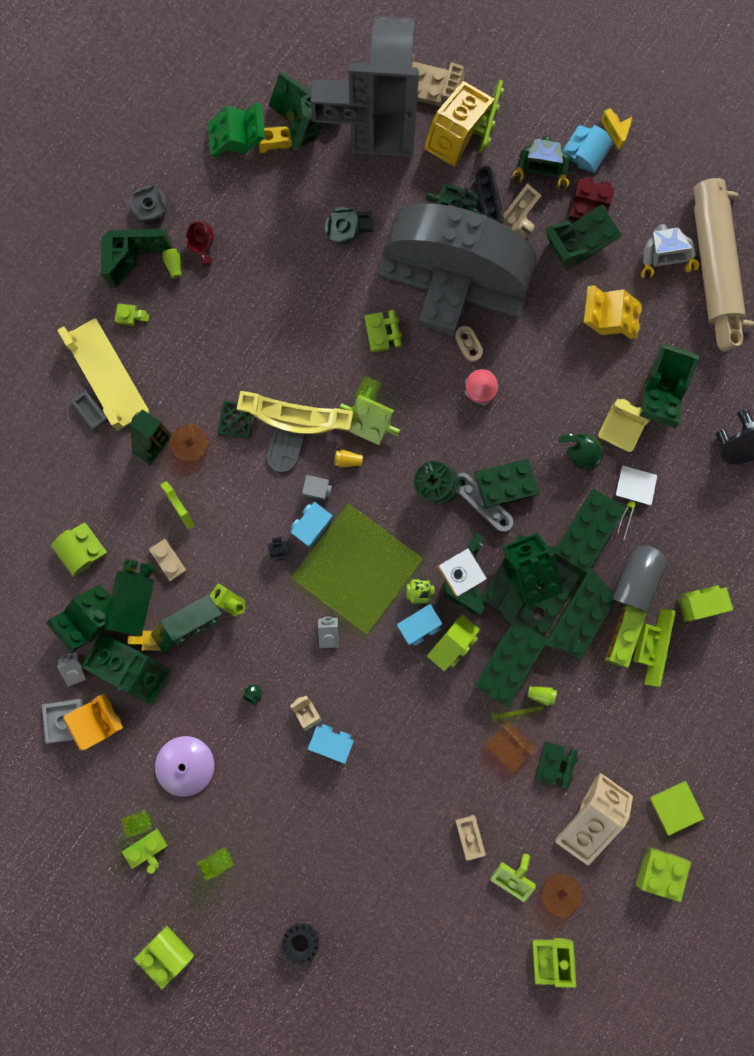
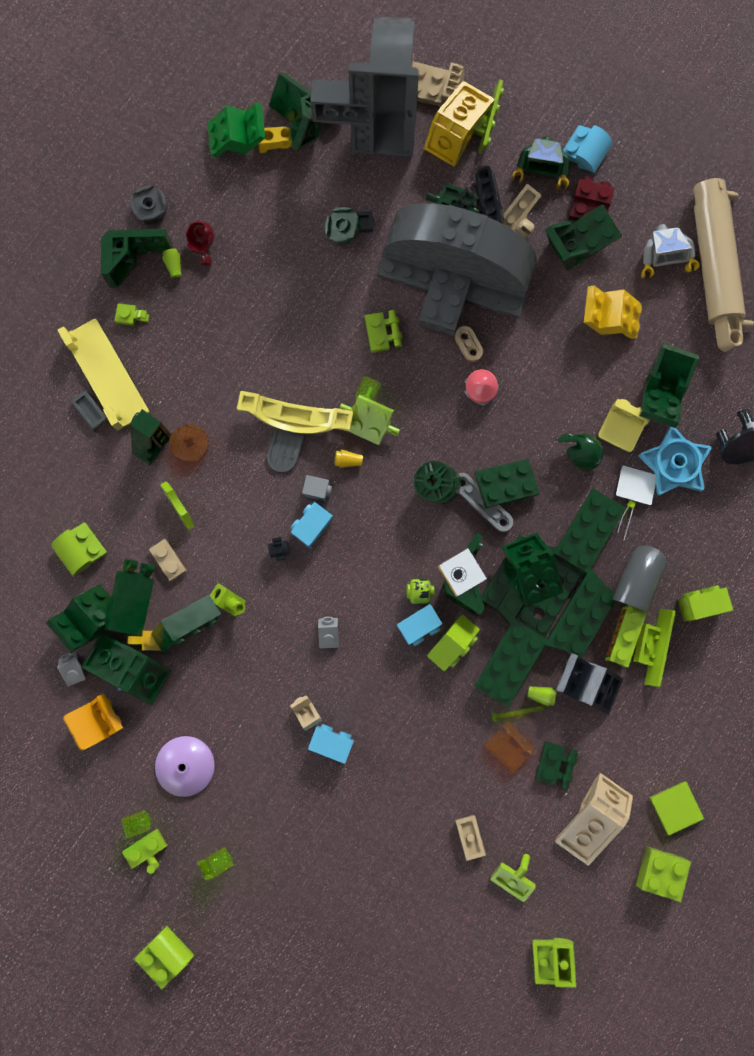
(54, 725): light grey tile -> none
(233, 433): dark green window -> none
(252, 694): dark green plate -> none
(309, 952): black tyre -> none
(357, 568): clear neon green piece -> none
(569, 903): clear orange plate -> none
(589, 684): none -> black bracket
(616, 130): yellow slope -> none
(689, 459): none -> medium azure plate

